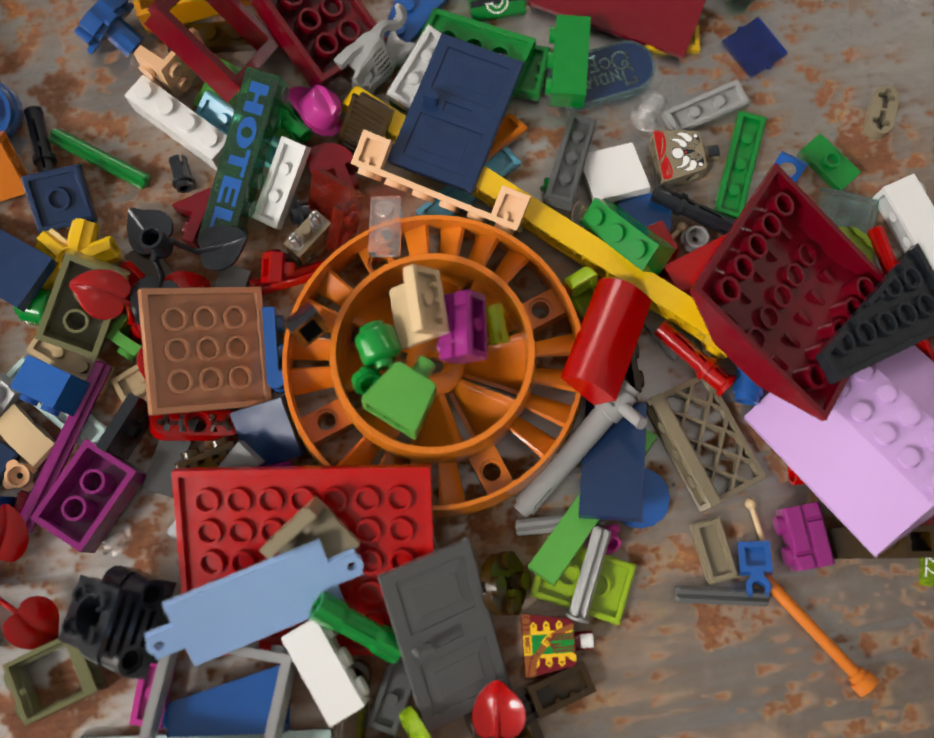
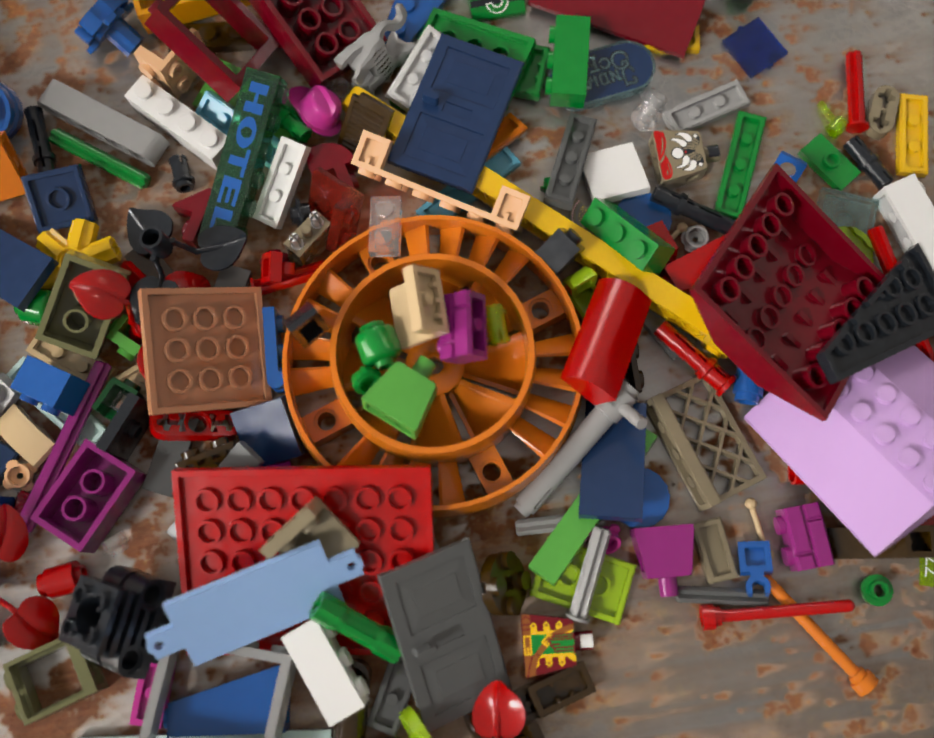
(60, 579): none -> red brick
(103, 122): none -> light grey beam
(114, 395): none -> dark green window
(561, 249): none -> black brick
(664, 554): none -> magenta torso
(713, 616): none -> red piece
(835, 125): none -> clear neon green hand
(855, 93): none -> red axle
(867, 590): none -> green plate
(868, 162): none -> black pin
(912, 135): none -> yellow tile

